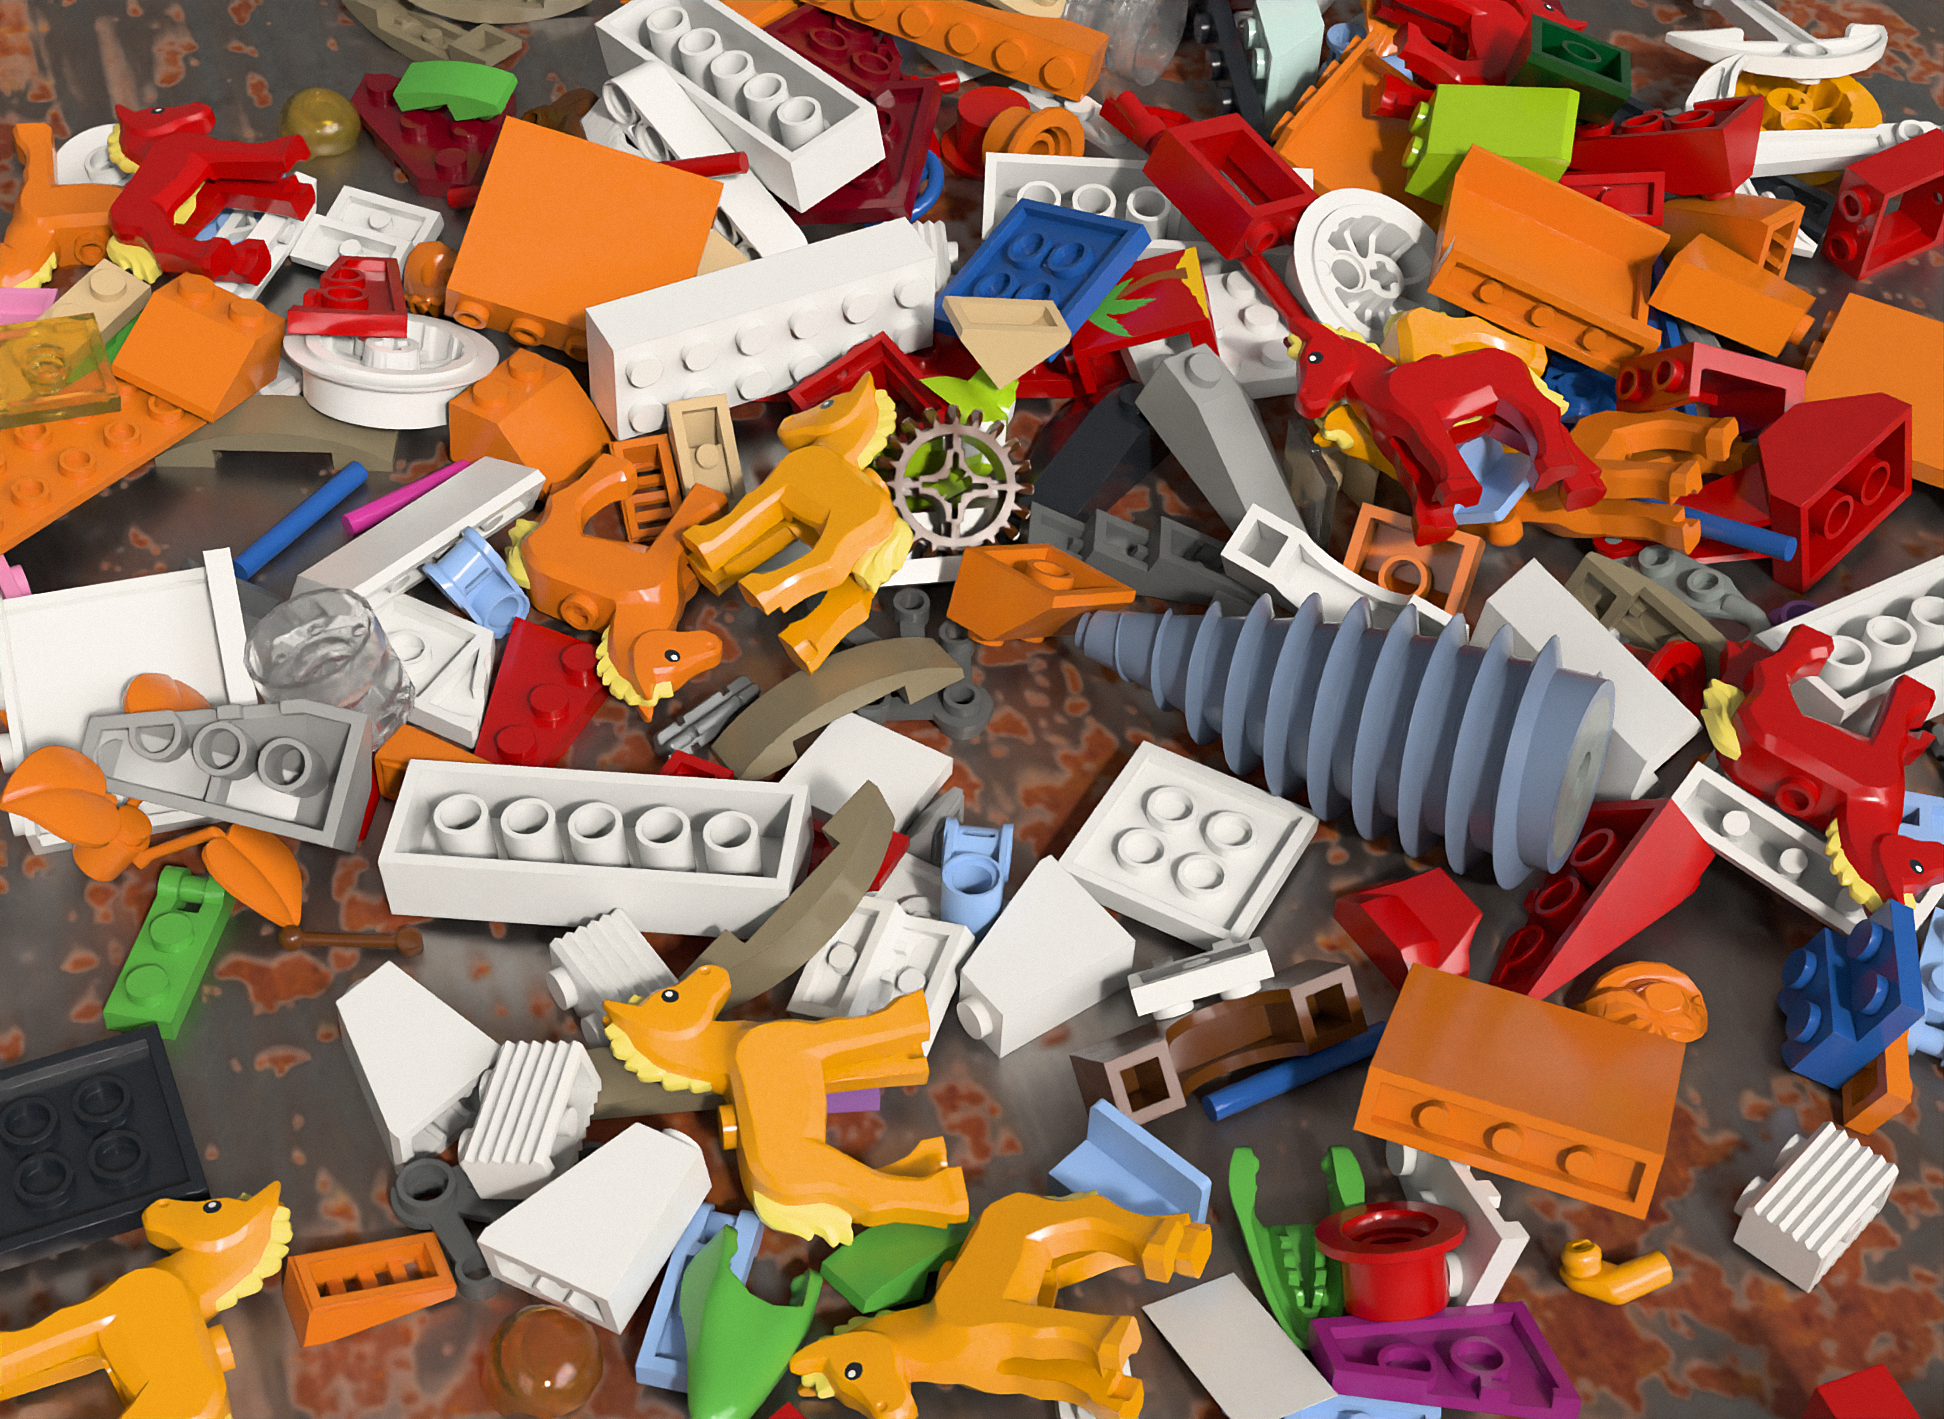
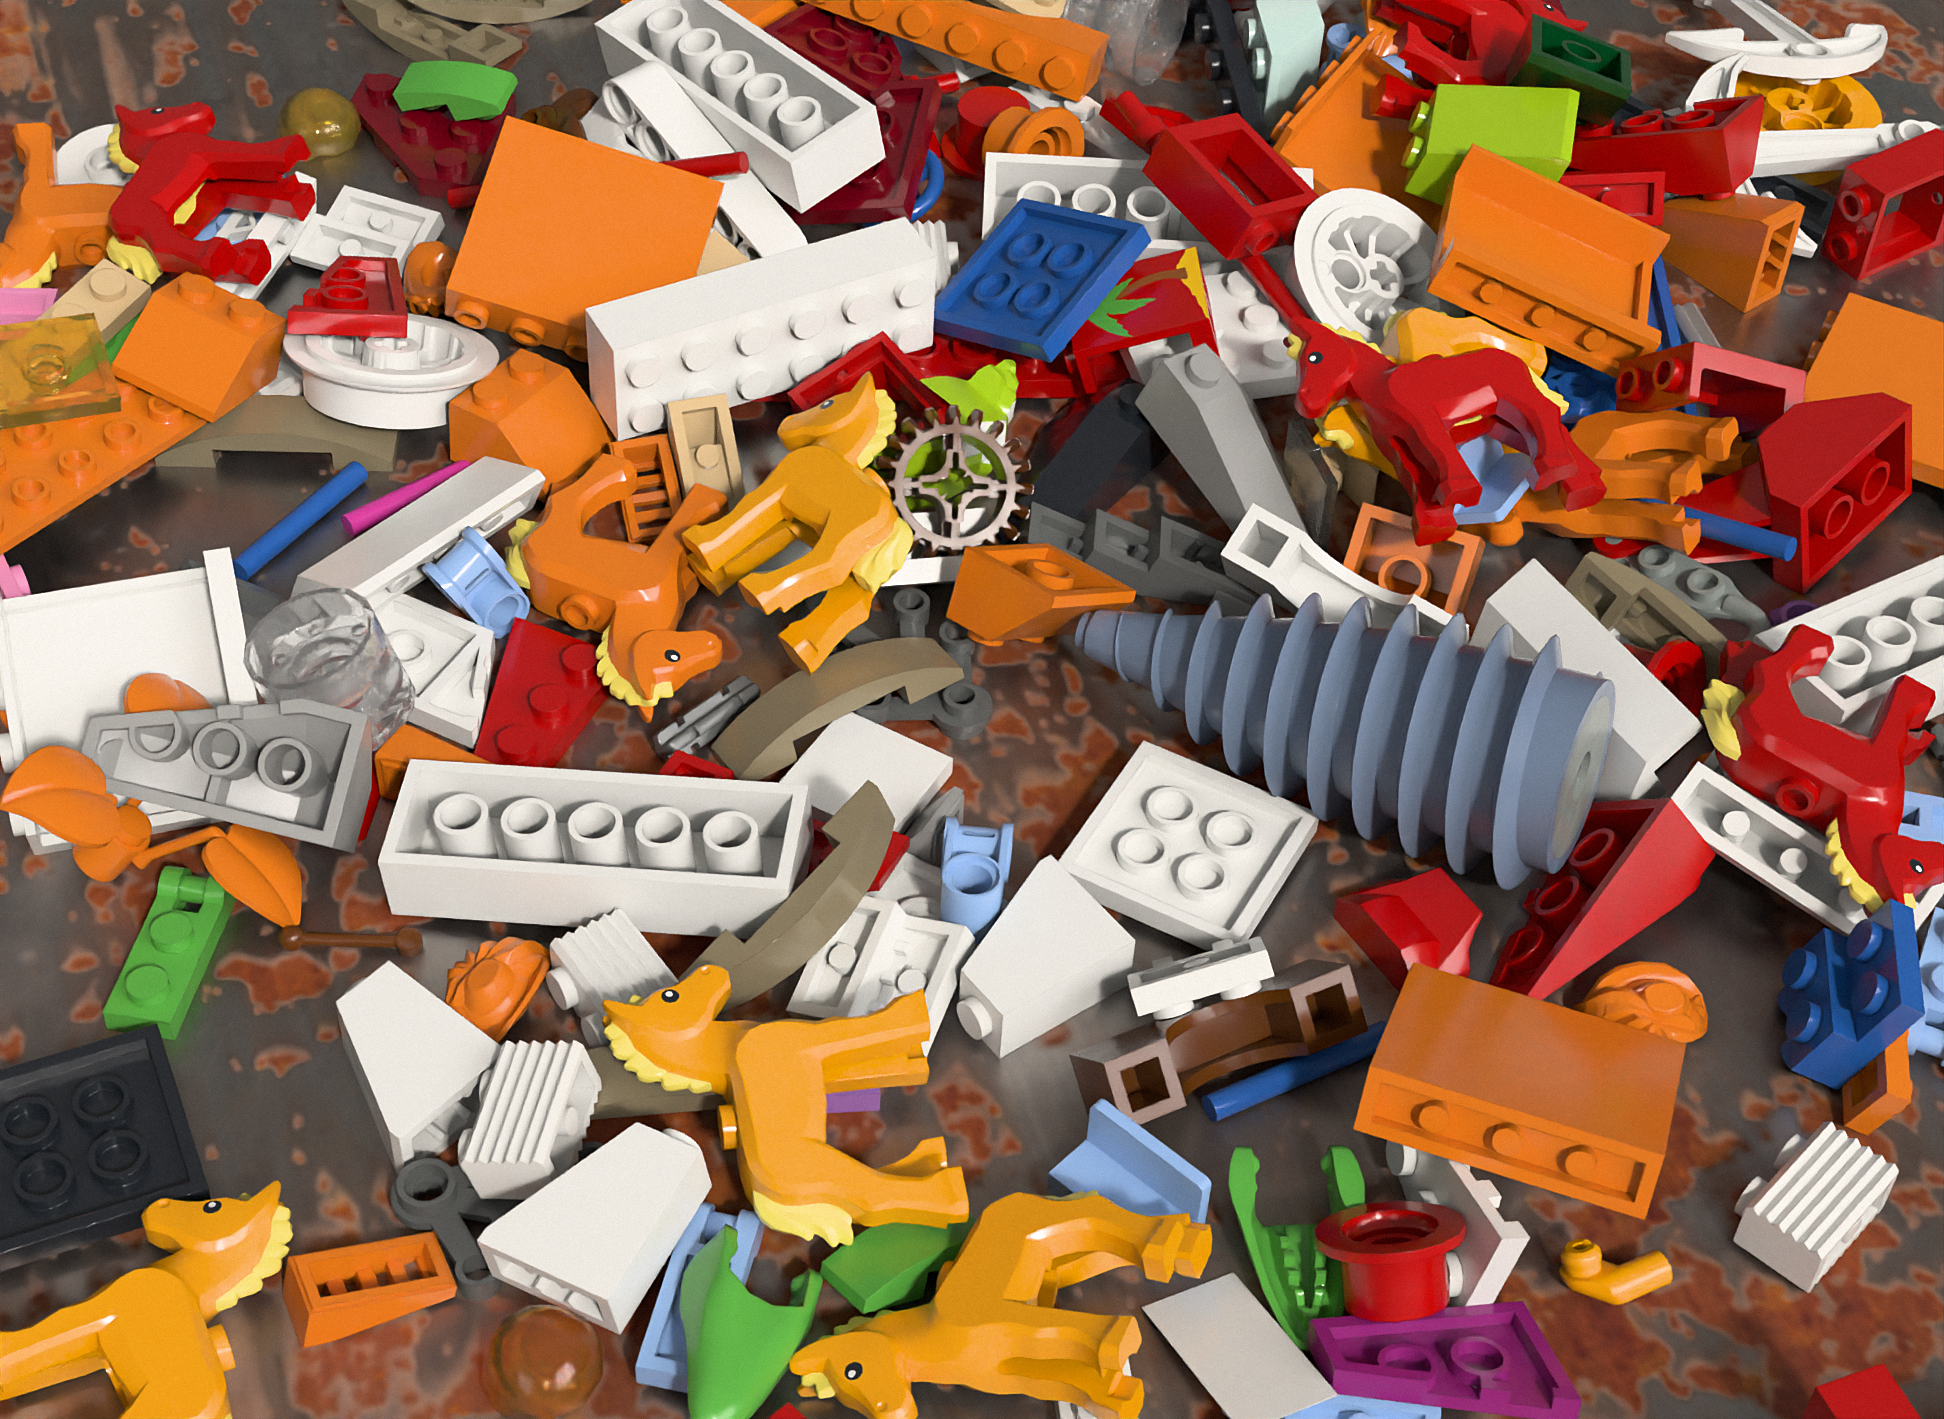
(497, 983): none -> orange hat
(1007, 333): tan slope -> none
(1733, 297): orange slope -> none

